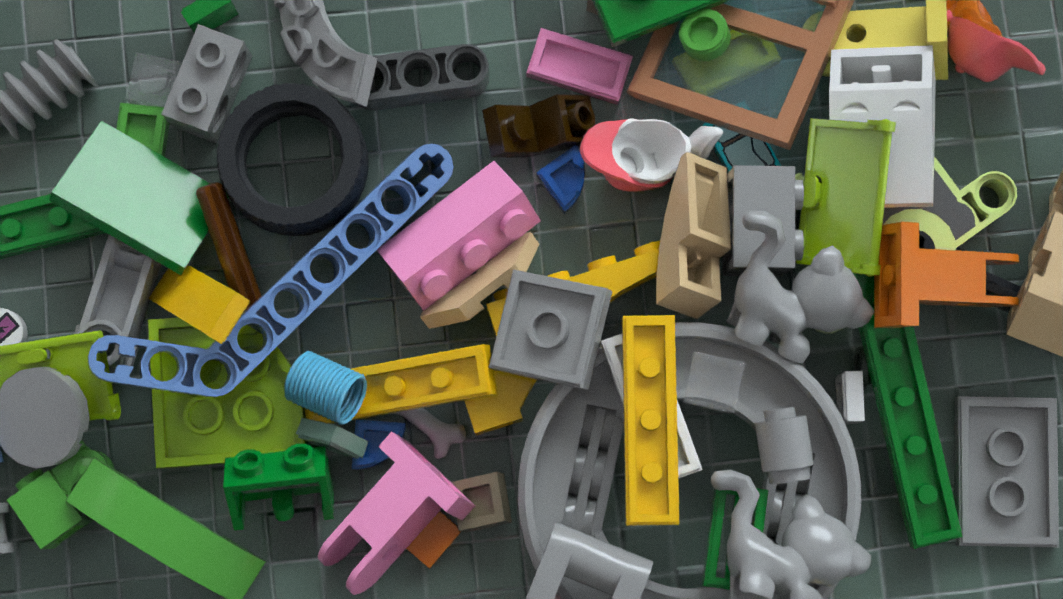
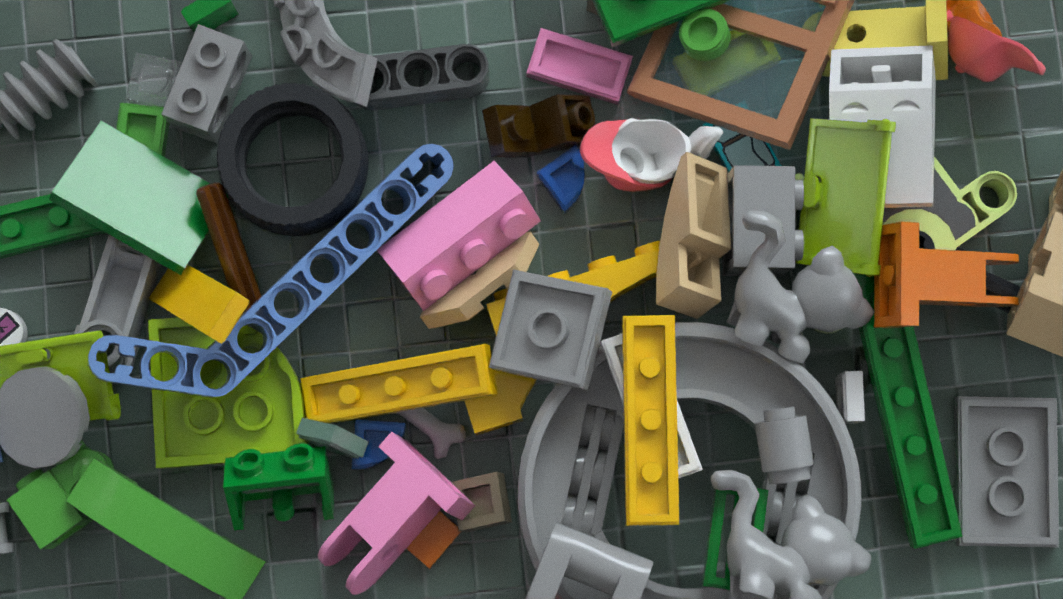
(325, 387): medium azure piece -> none
(713, 382): clear tile -> none

